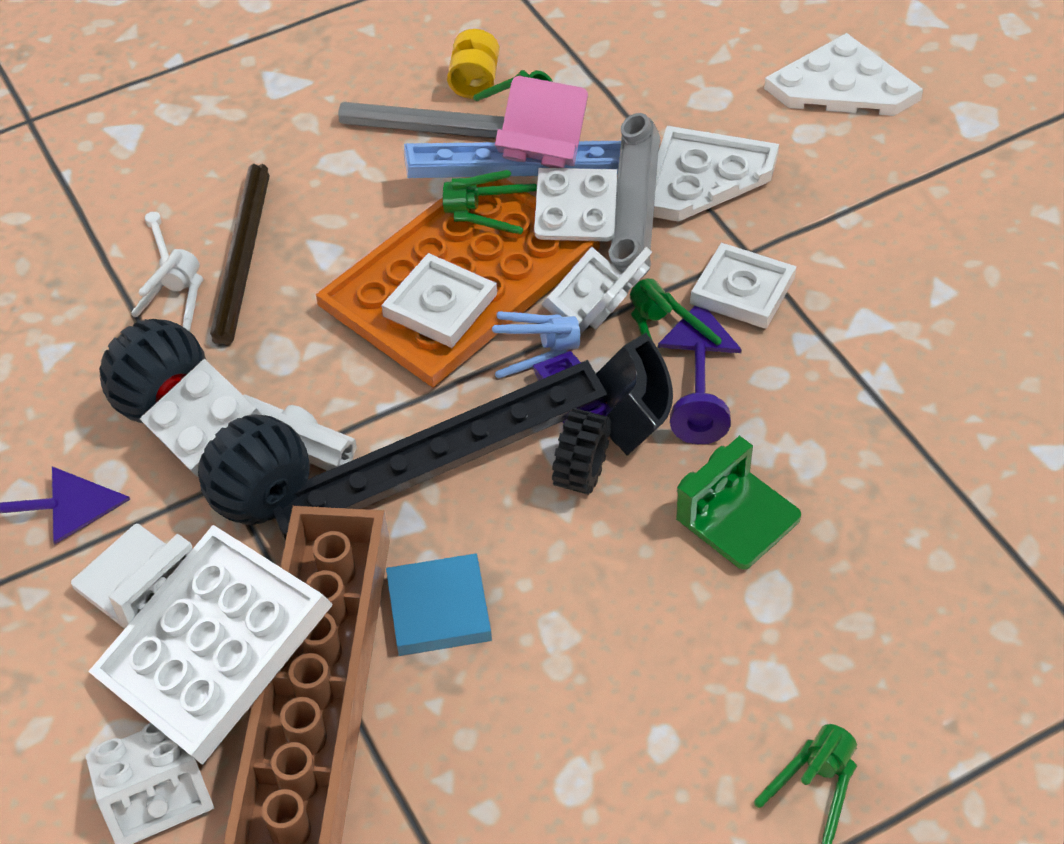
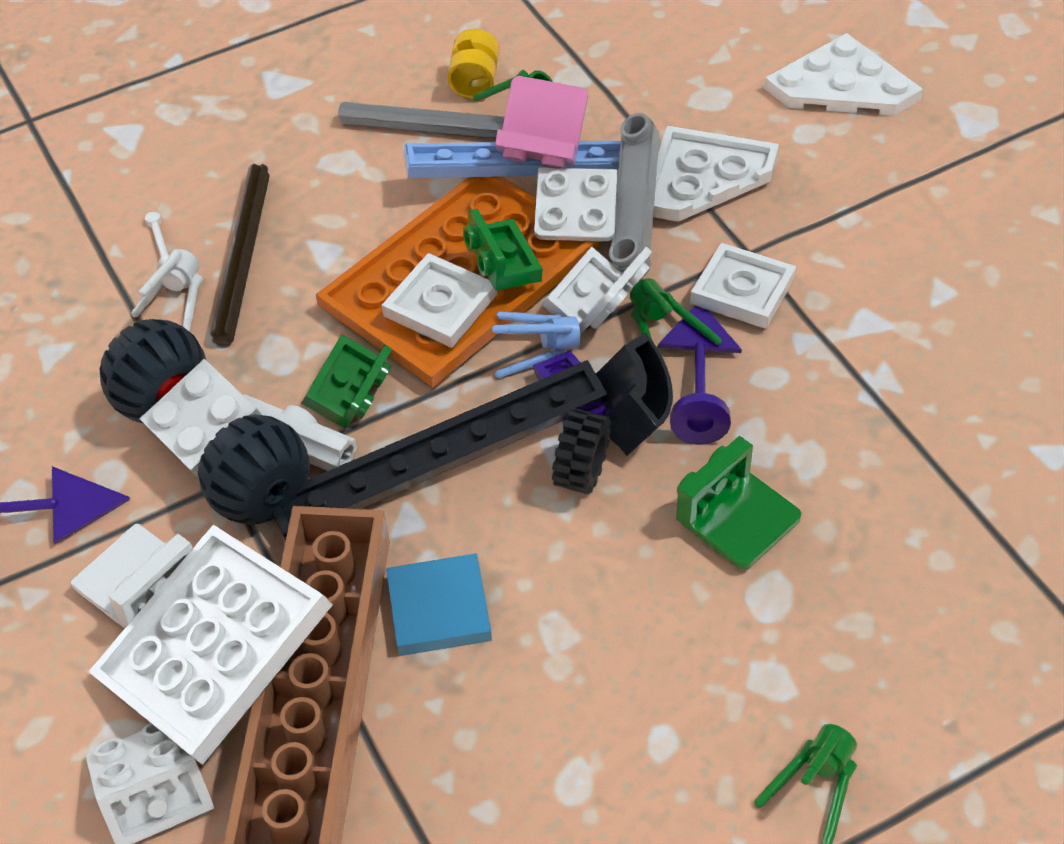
(345, 380): none -> green bracket
(463, 195): green plant -> none
(501, 252): none -> green bracket

